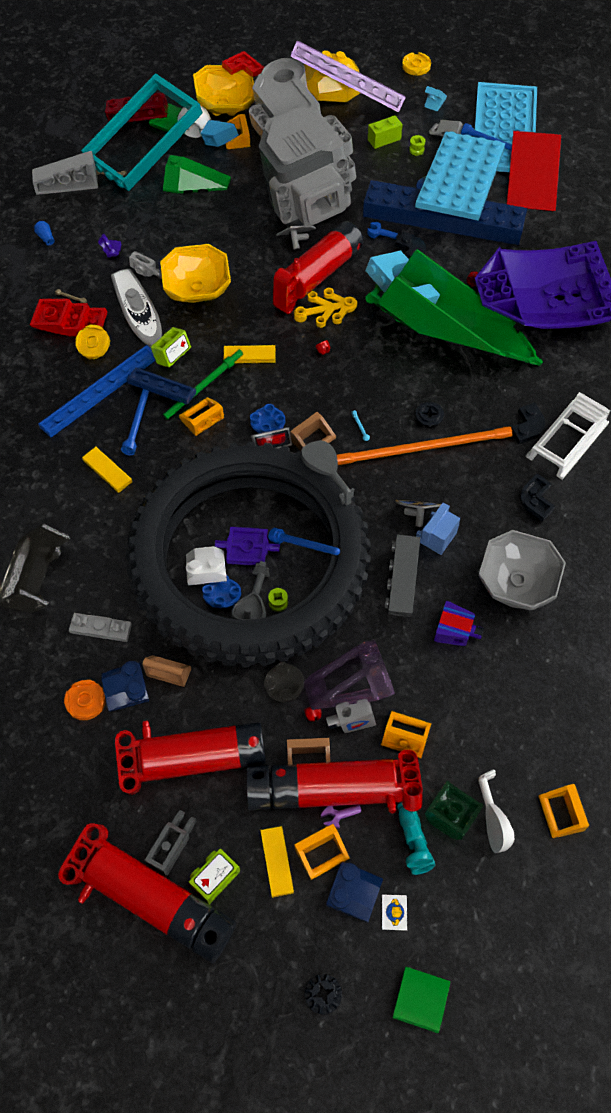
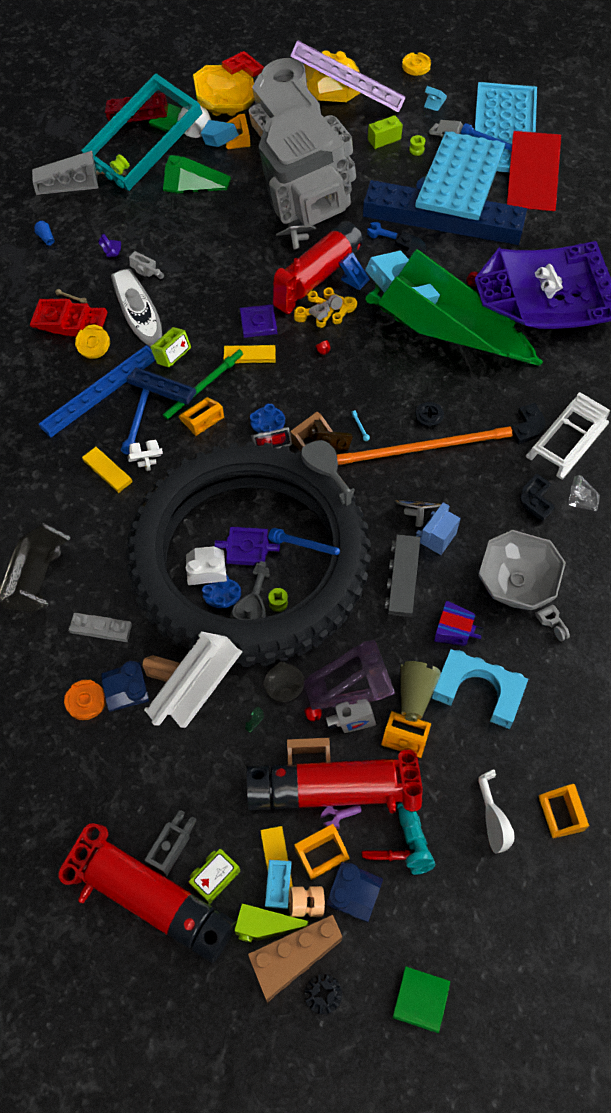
(119, 164): none -> lime wheel
(152, 451): none -> white hips
(188, 753): red piece -> none
(194, 679): none -> white piece
(195, 273): yellow rock -> none
(255, 720): none -> clear green tile
(258, 321): none -> dark purple tile
(263, 924): none -> lime slope
(278, 884): none -> medium azure plate
(292, 955): none -> medium nougat wedge
(298, 901): none -> light nougat wheel
(321, 310): none -> light grey piece
(337, 440): none -> dark brown bracket
(354, 272): none -> blue slope
(385, 855): none -> red piece
(394, 912): white sticker -> none
(416, 687): none -> olive cone
(453, 811): clear green slope -> none
(507, 684): none -> medium azure arch
(549, 280): none -> white hips
(560, 631): none -> light grey piece
(583, 494): none -> clear slope

